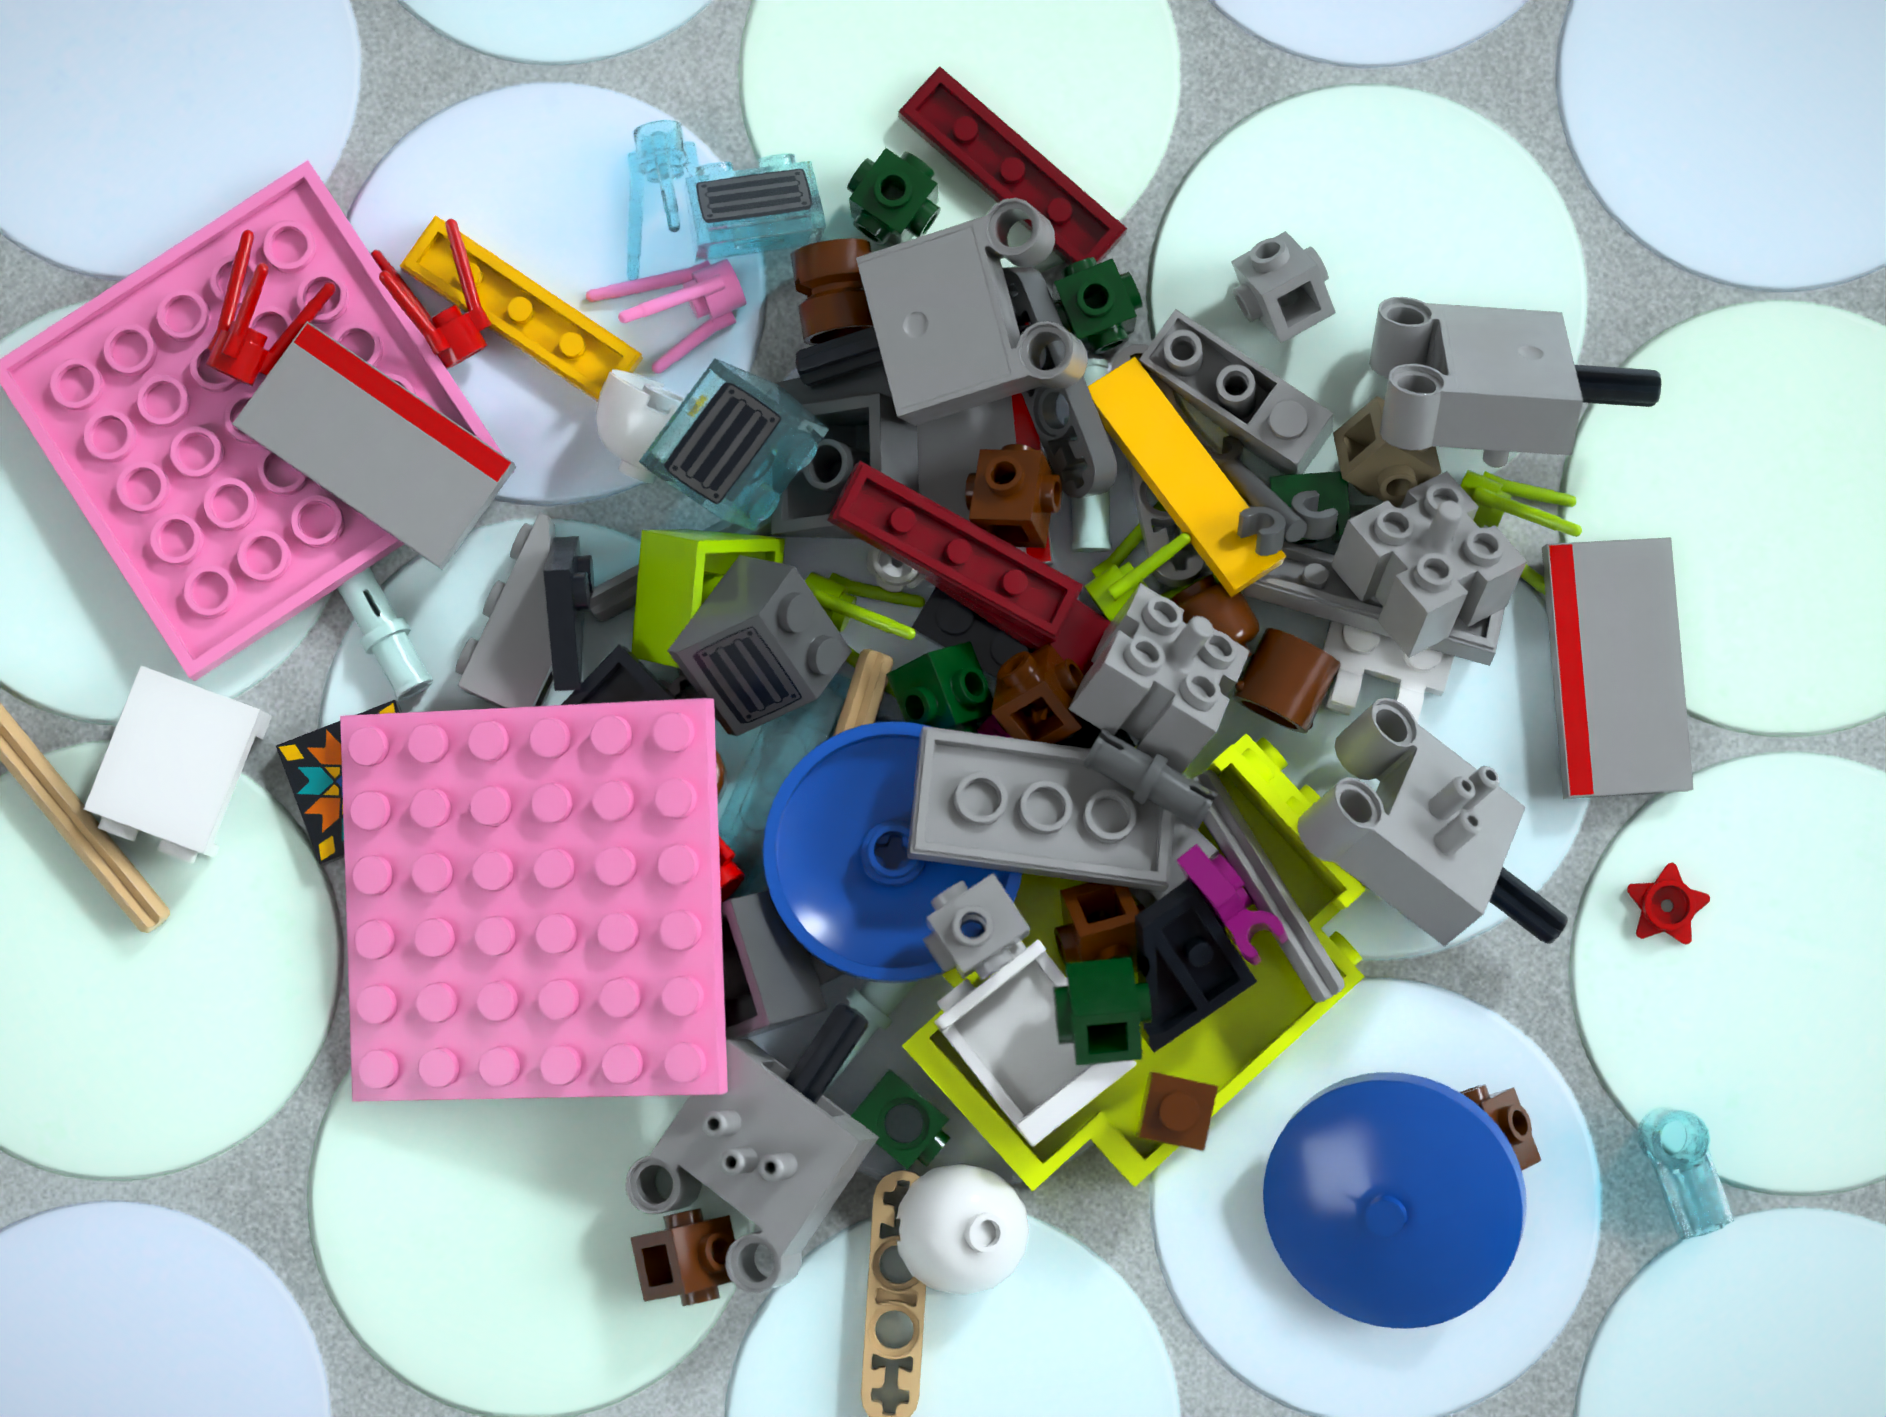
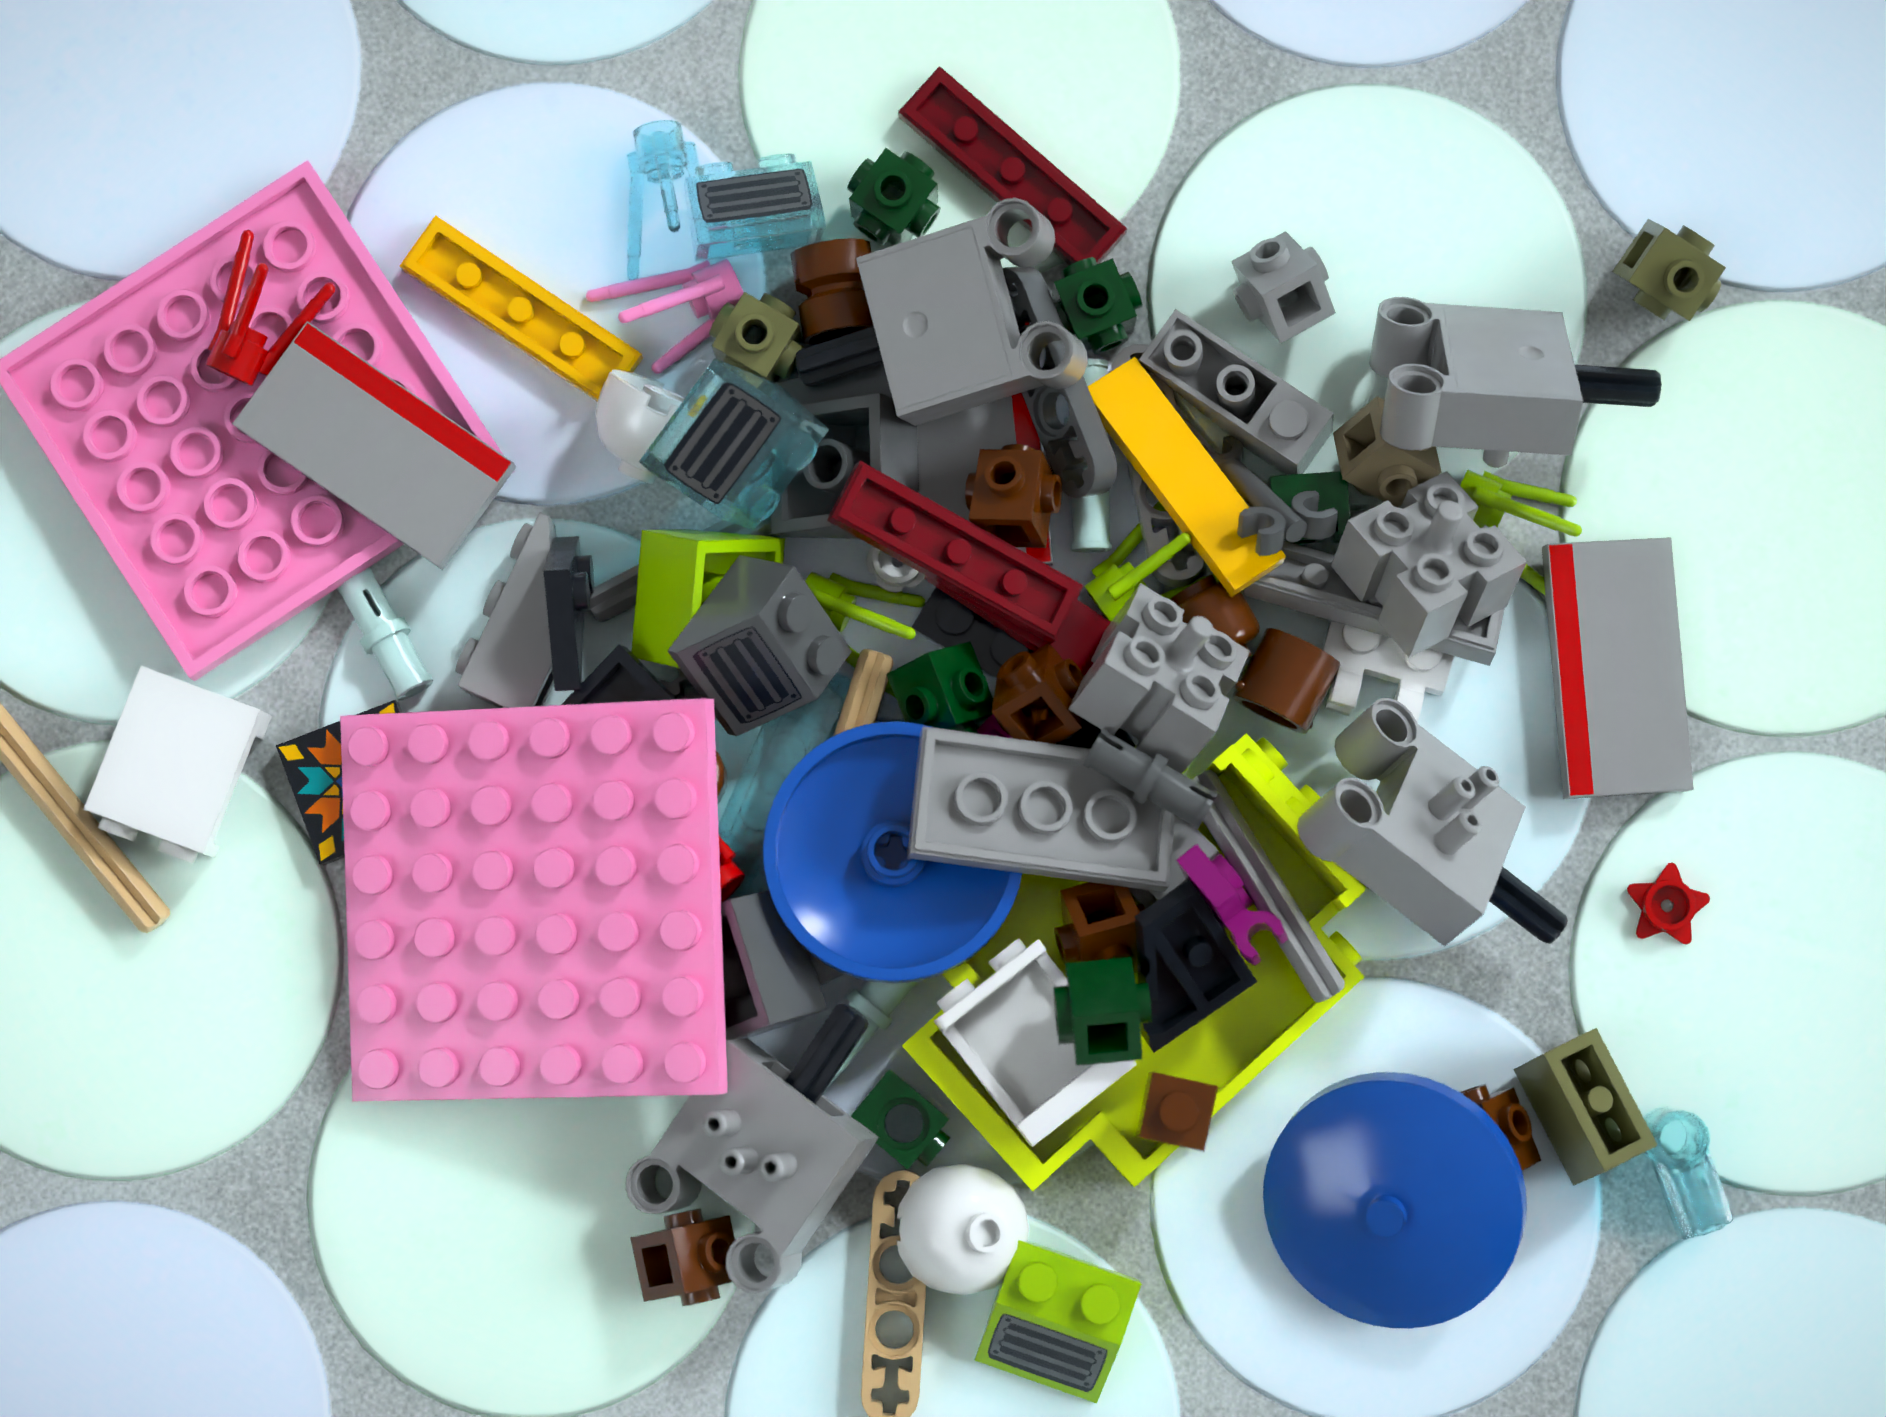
(448, 333): red plant -> none
(768, 359): none -> olive brick
(983, 904): light grey brick -> none
(1058, 1320): none -> lime slope
(1585, 1107): none -> olive brick
(1671, 270): none -> olive brick

